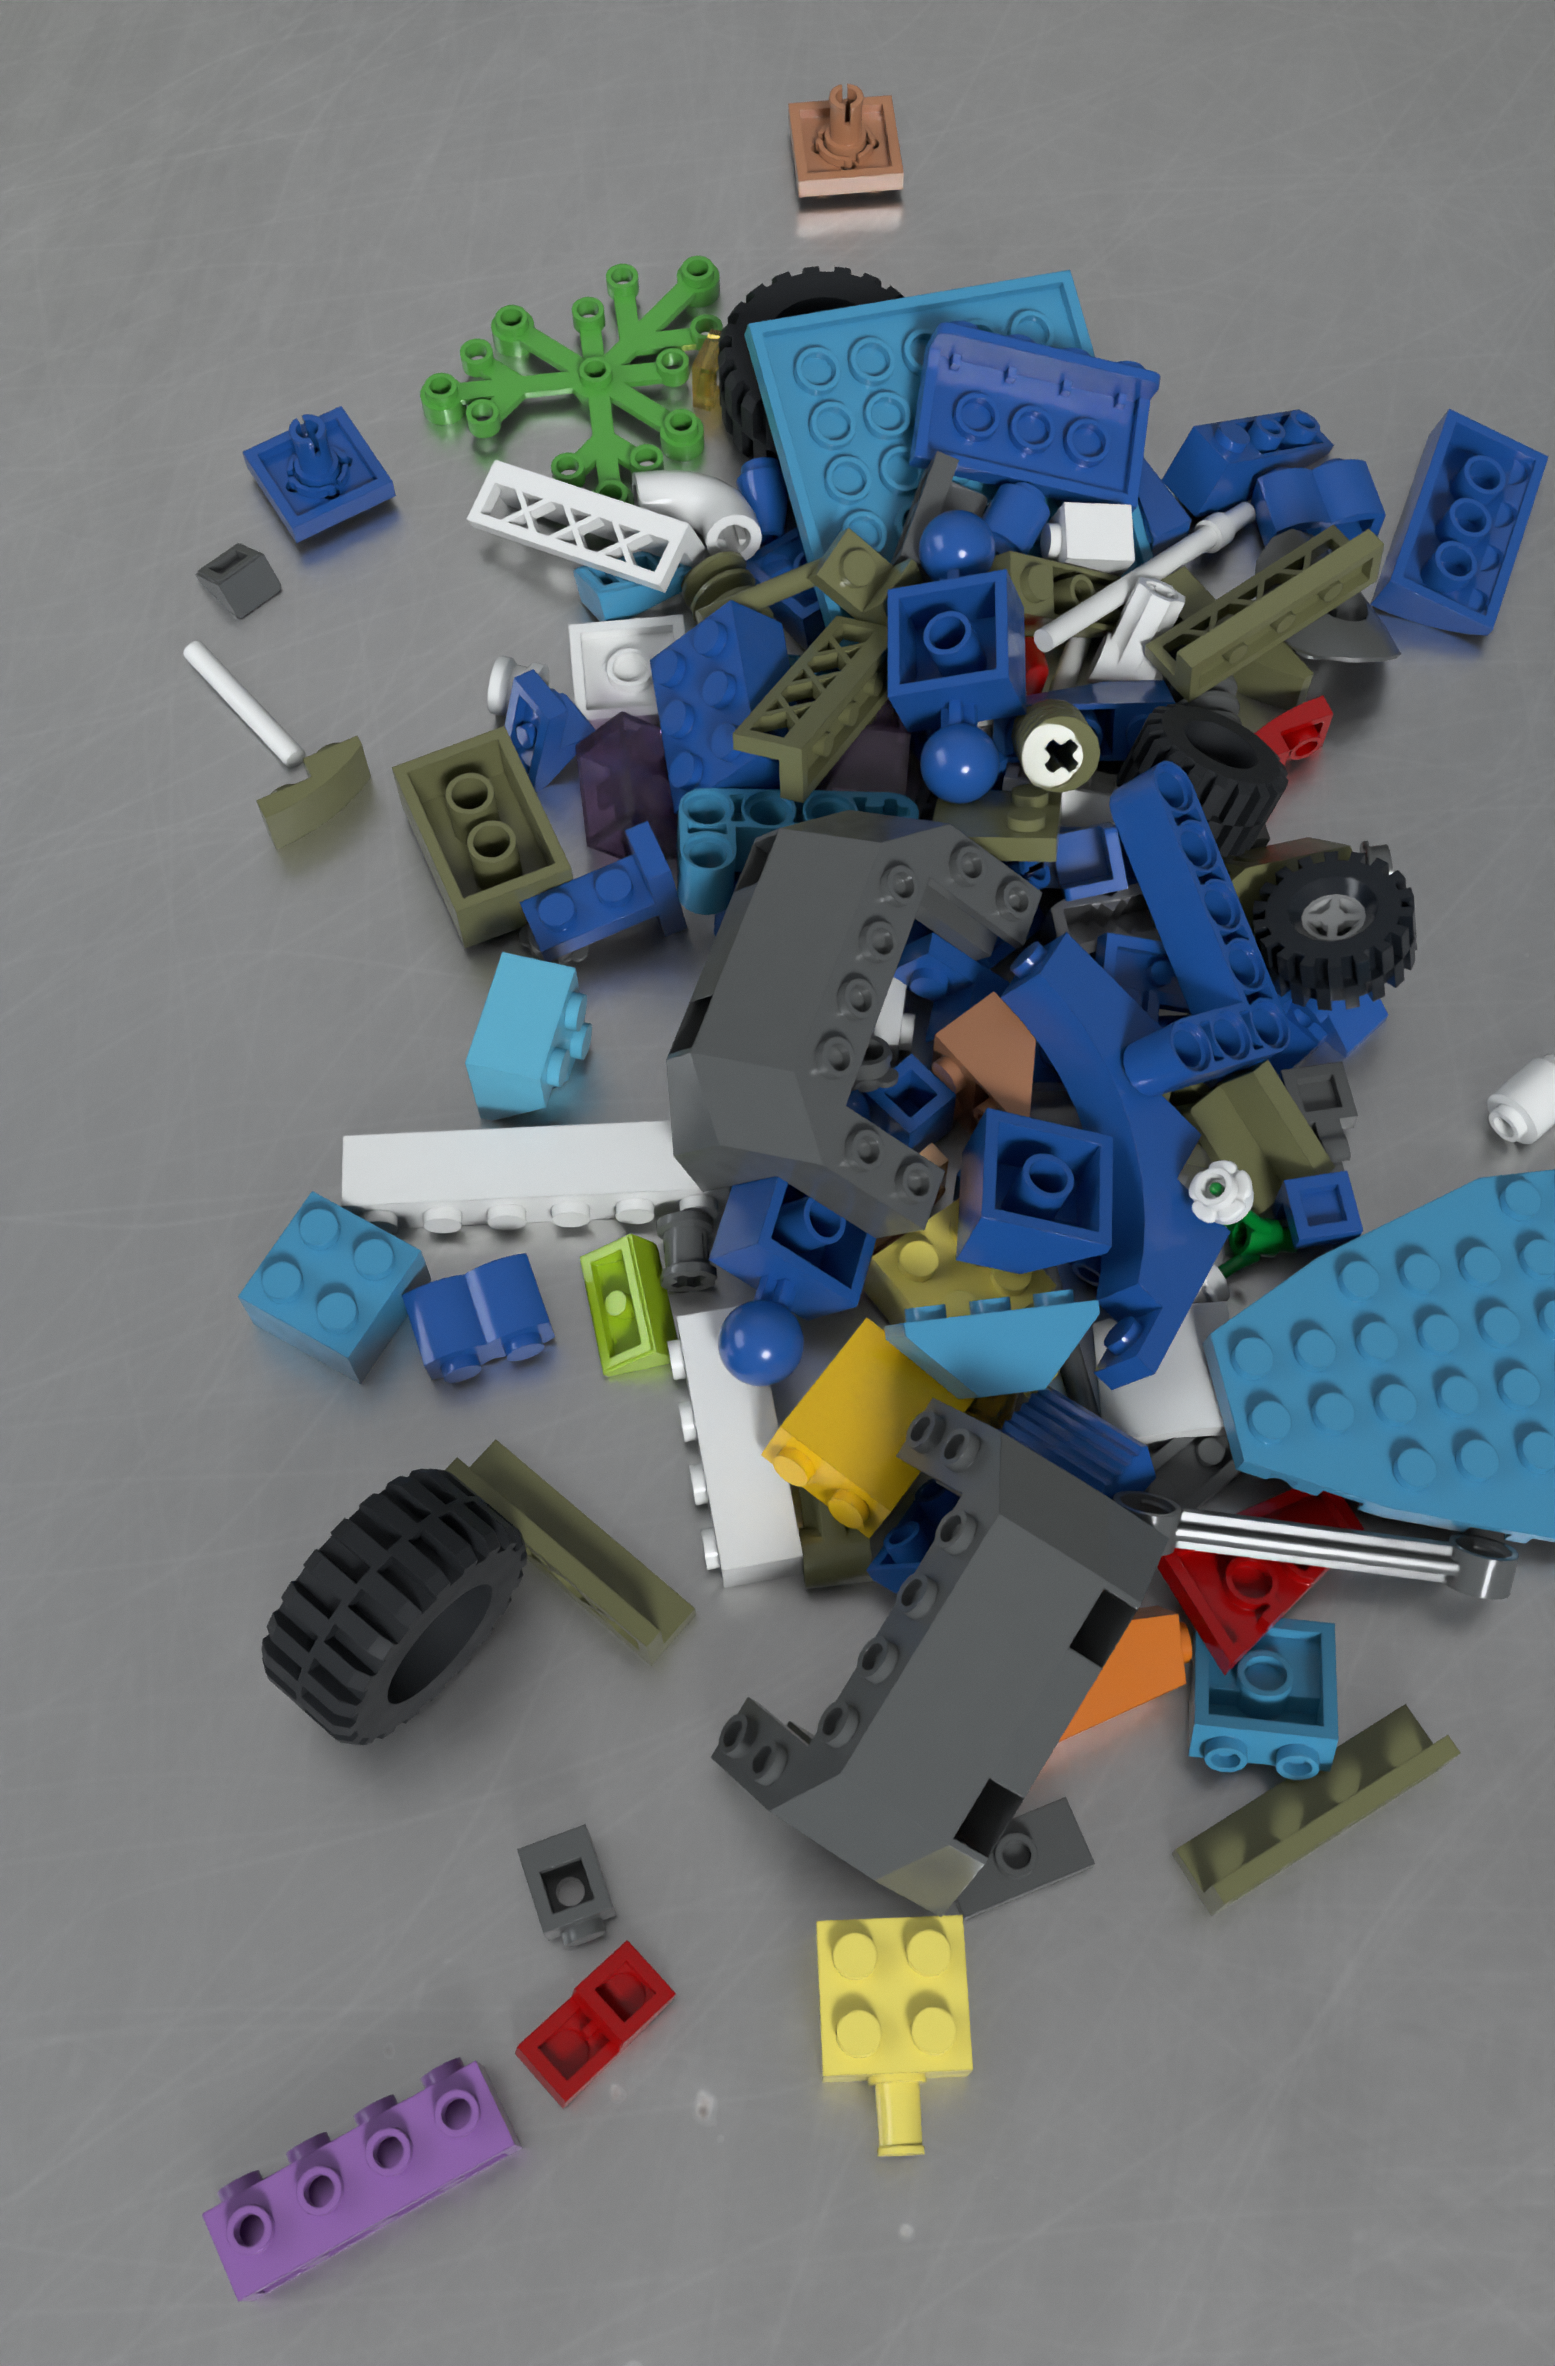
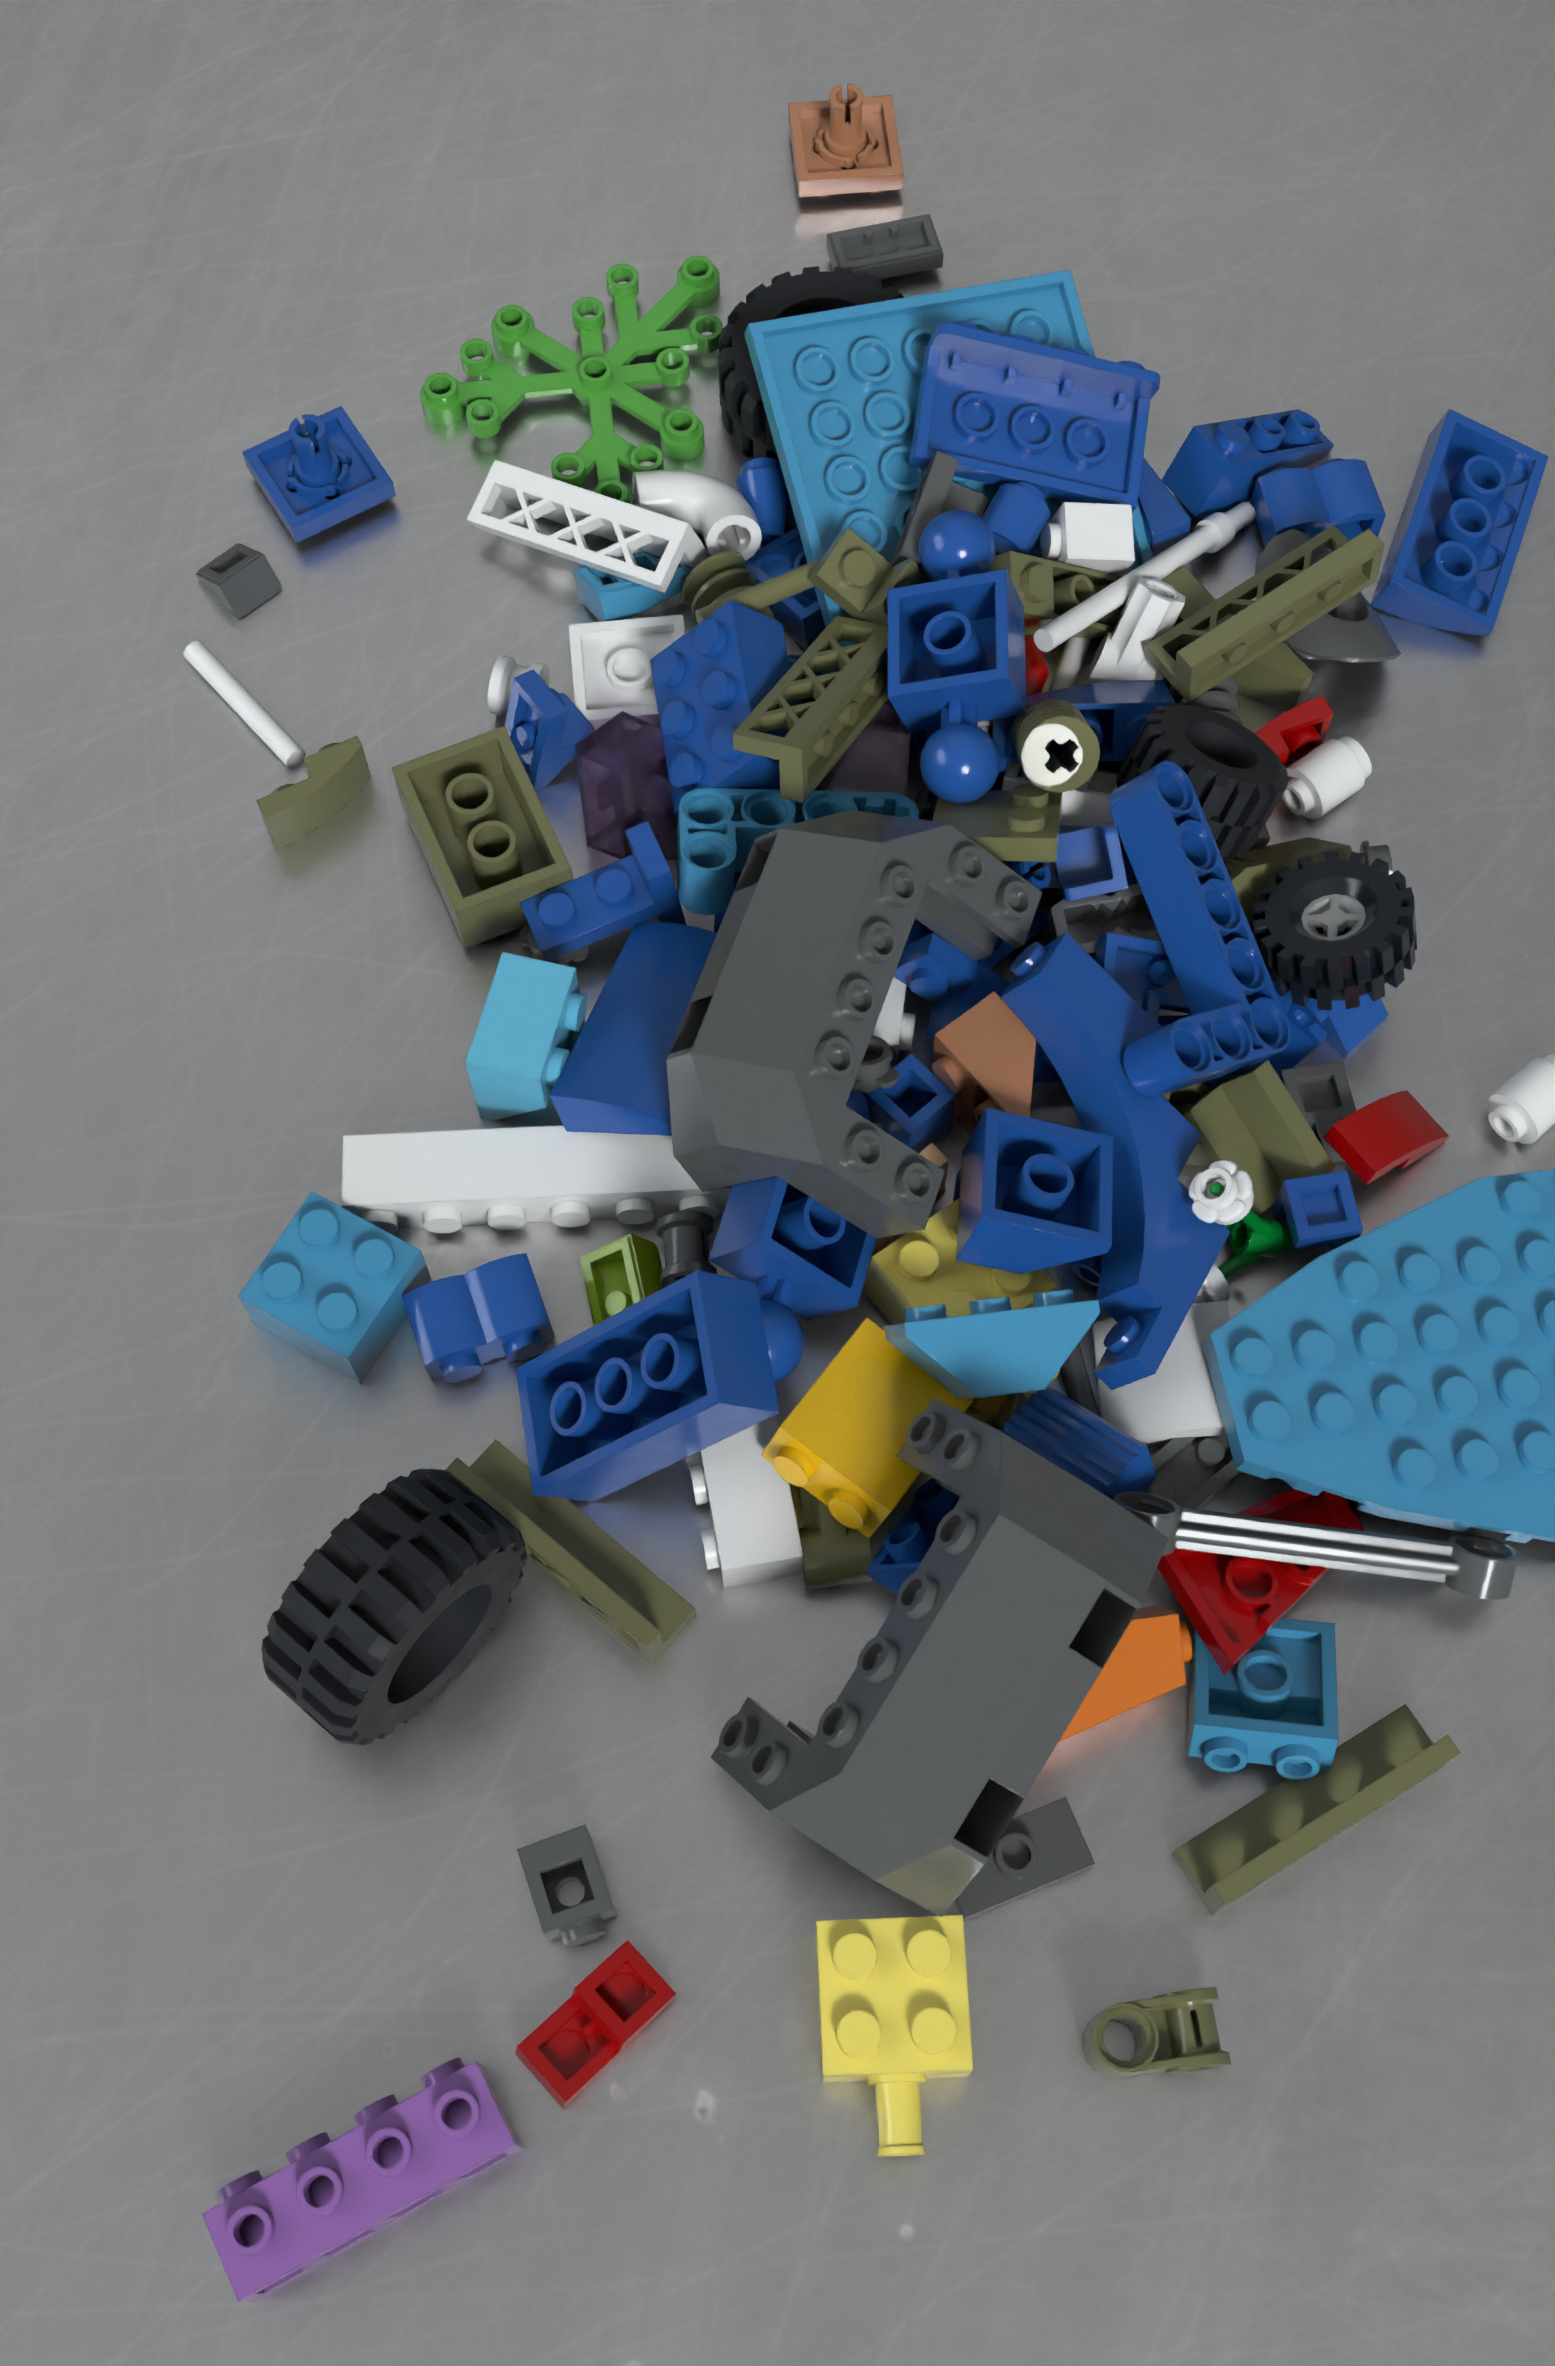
(619, 1064): none -> blue slope
(647, 1387): none -> blue brick
(704, 373): clear yellow tile -> none
(887, 248): none -> dark grey plate
(1172, 2034): none -> olive piece
(1326, 777): none -> white brick
(1385, 1135): none -> red slope

